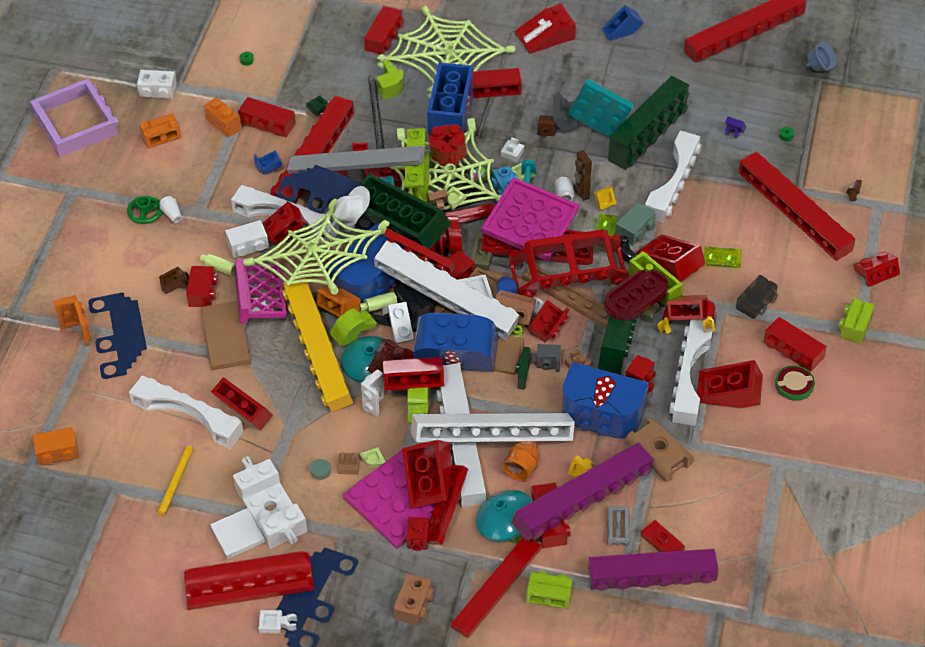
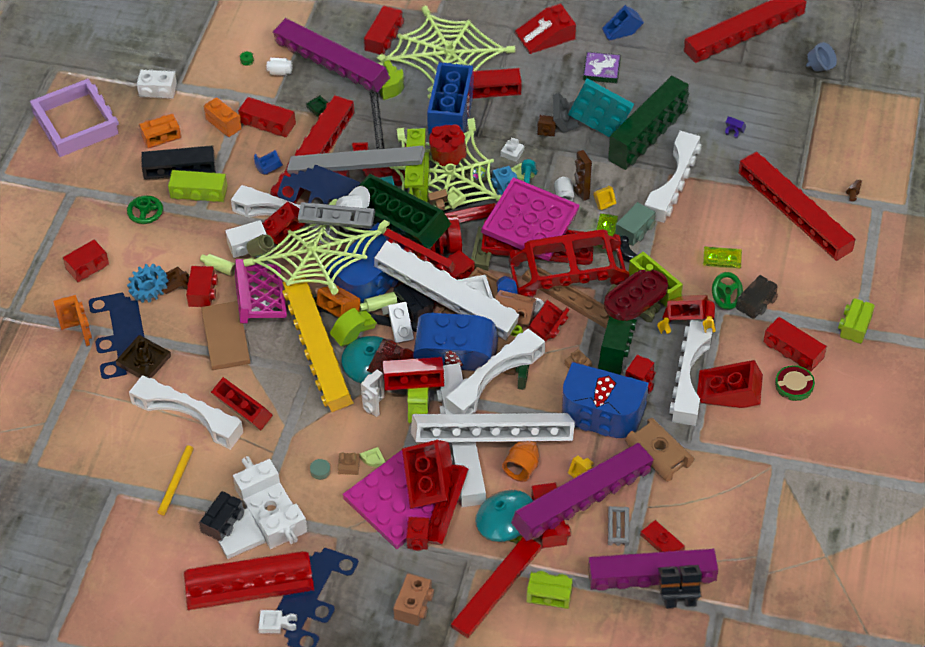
(55, 446): orange brick -> none
(86, 260): none -> red brick
(143, 353): none -> dark brown plate
(147, 283): none -> dark azure gear
(161, 162): none -> black brick
(171, 209): white cone -> none
(197, 186): none -> lime brick
(221, 516): none -> black brick
(260, 245): none -> olive brick
(279, 66): none -> white brick
(331, 55): none -> magenta brick
(336, 215): none -> light grey hinge
(521, 351): none -> white arch
(547, 356): dark grey brick -> none
(602, 67): none -> tile
(675, 255): red slope -> none
(680, 584): none -> black hips
(724, 291): none -> green piece
(786, 134): green piece -> none
(878, 268): red bracket -> none

